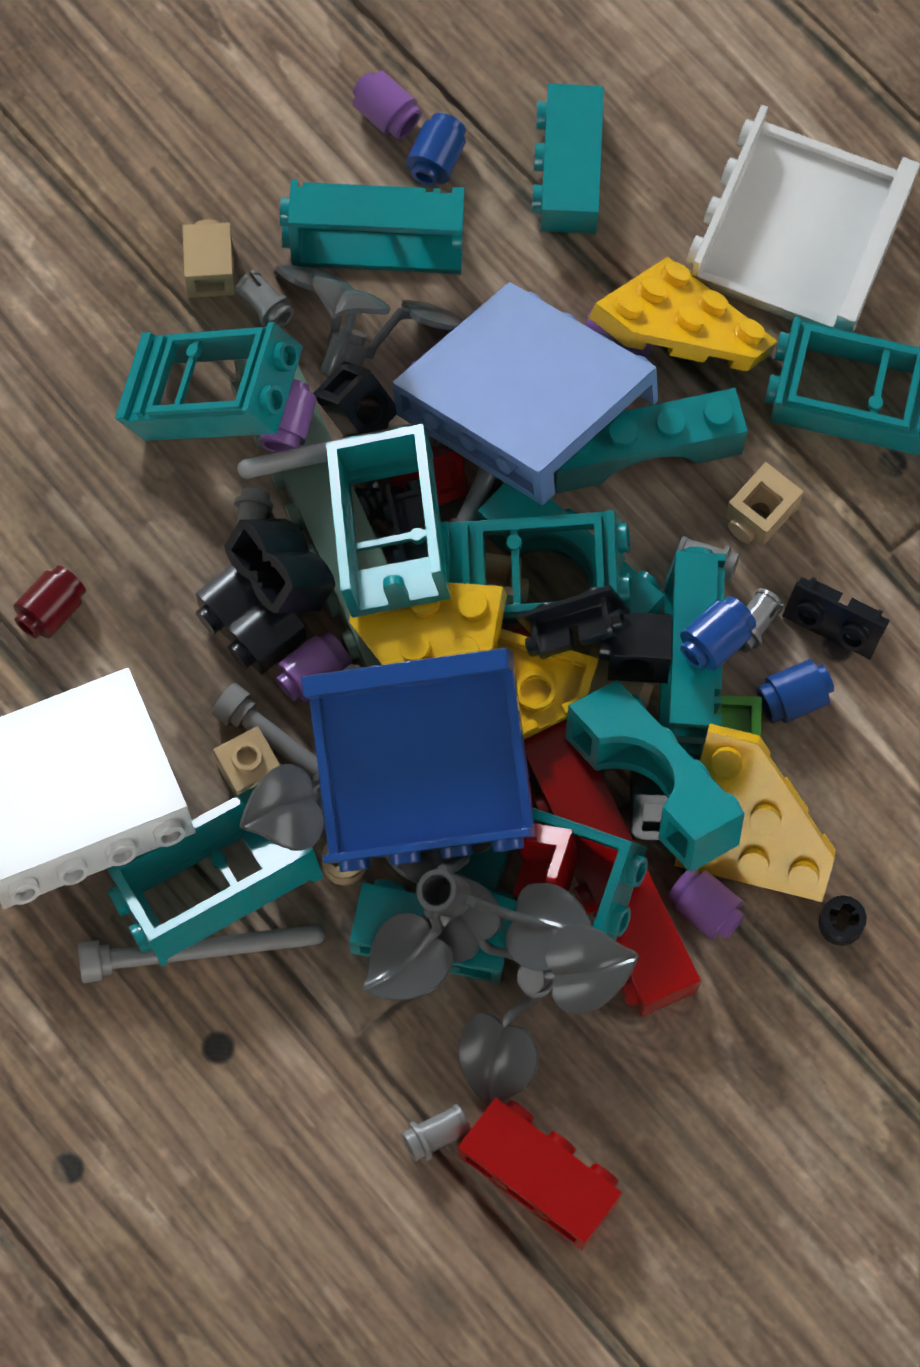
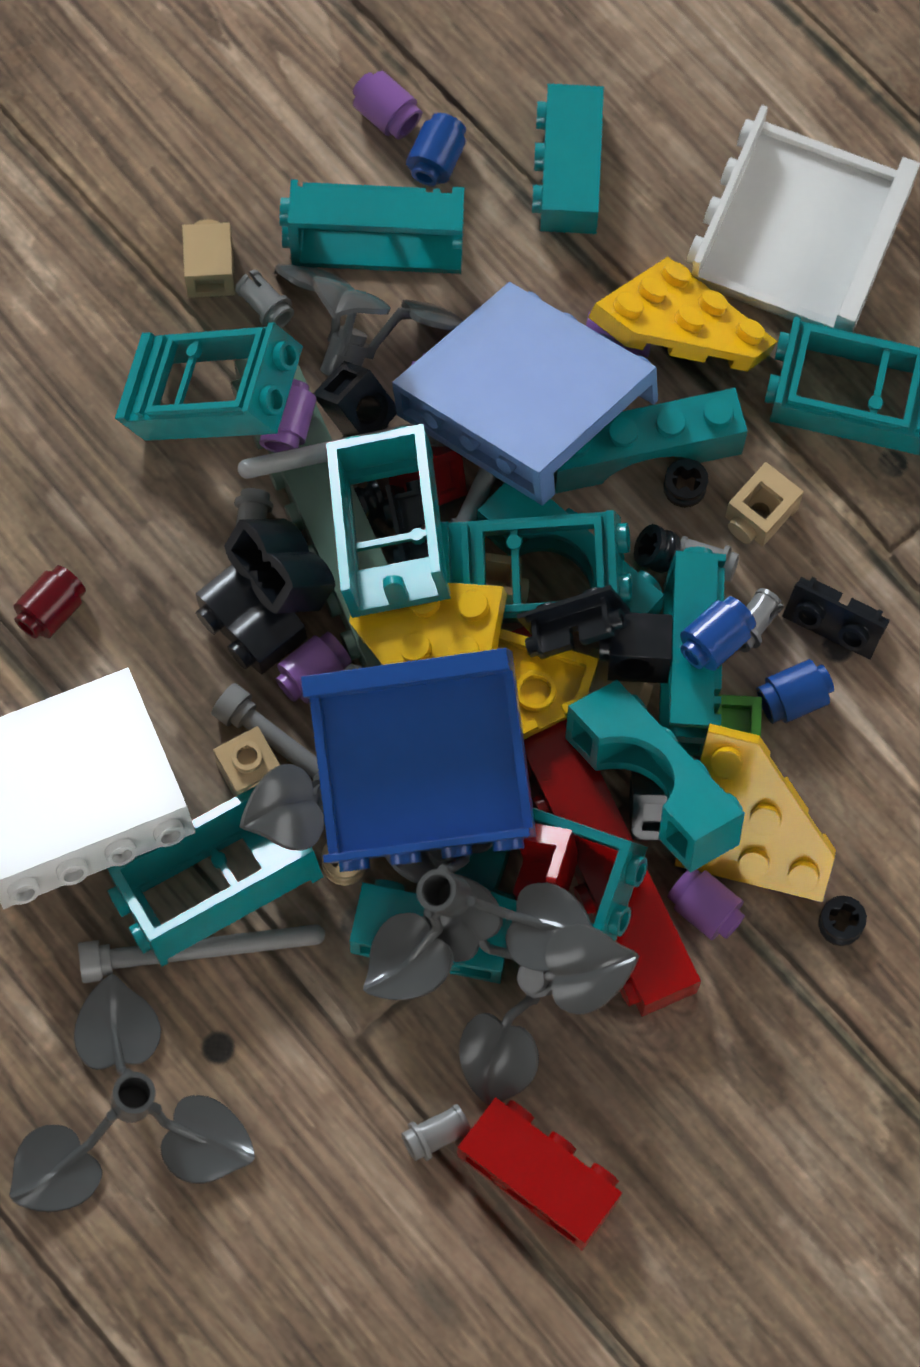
(203, 1140): none -> dark grey plant
(656, 548): none -> black bush
(686, 468): none -> black bush

